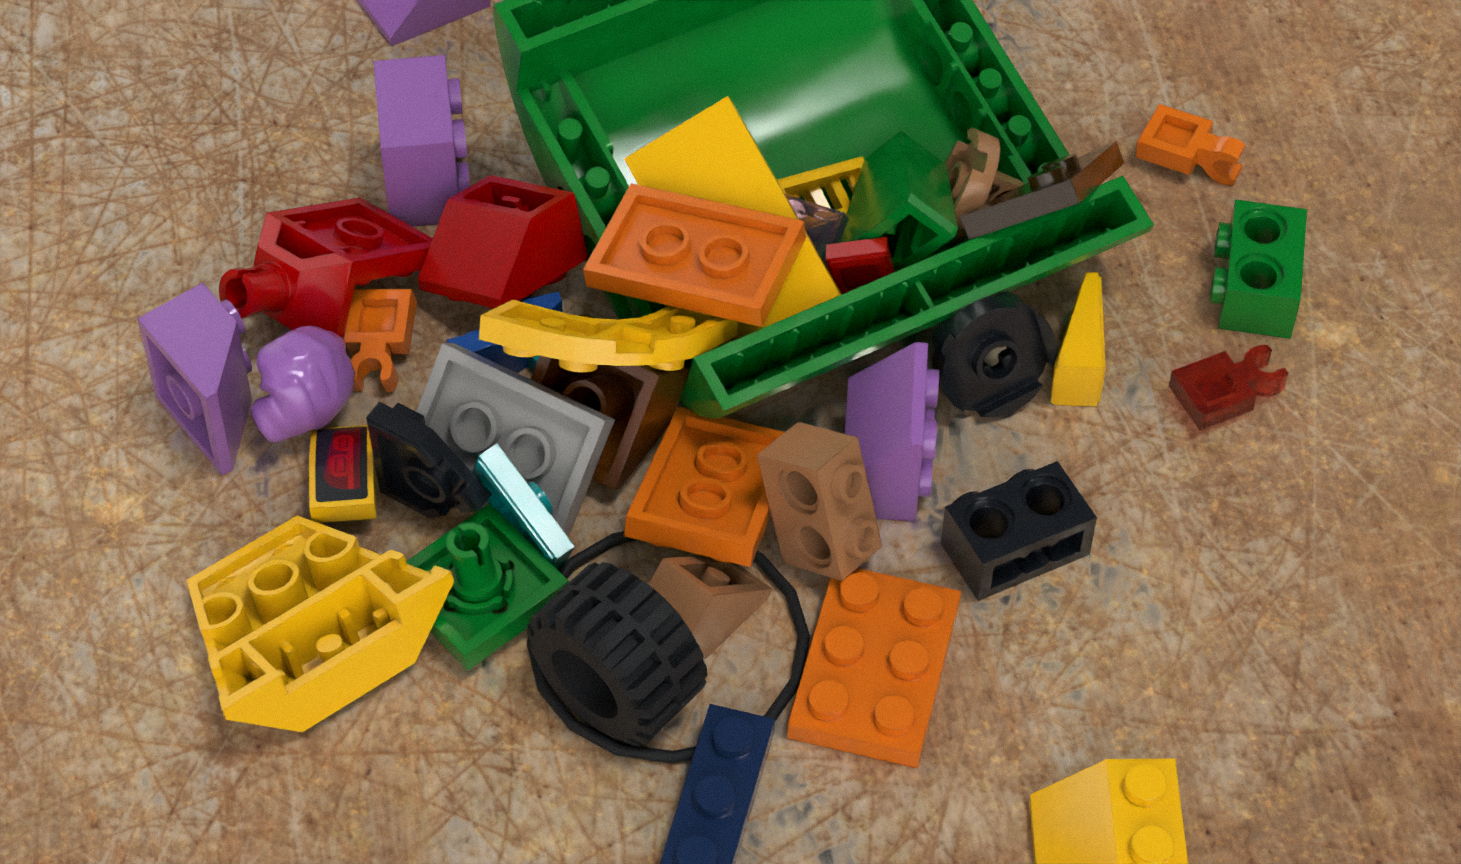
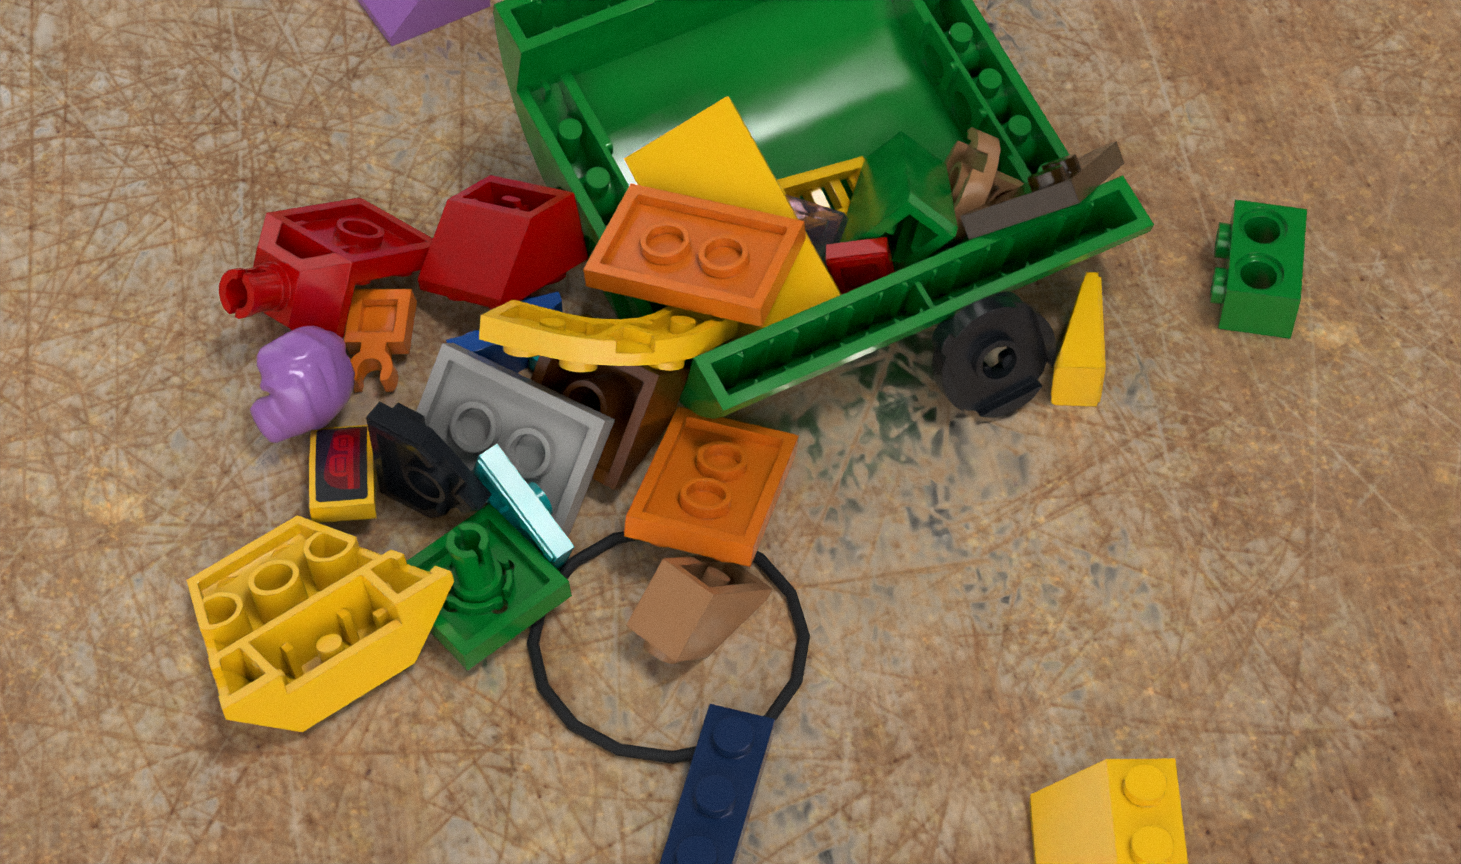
(201, 370): medium lavender slope -> none
(420, 137): medium lavender brick -> none
(617, 653): black tyre -> none
(820, 500): medium nougat brick -> none
(875, 666): orange plate -> none
(895, 429): medium lavender slope -> none
(1021, 538): black brick -> none
(1183, 140): orange plate -> none
(1221, 390): clear red plate -> none

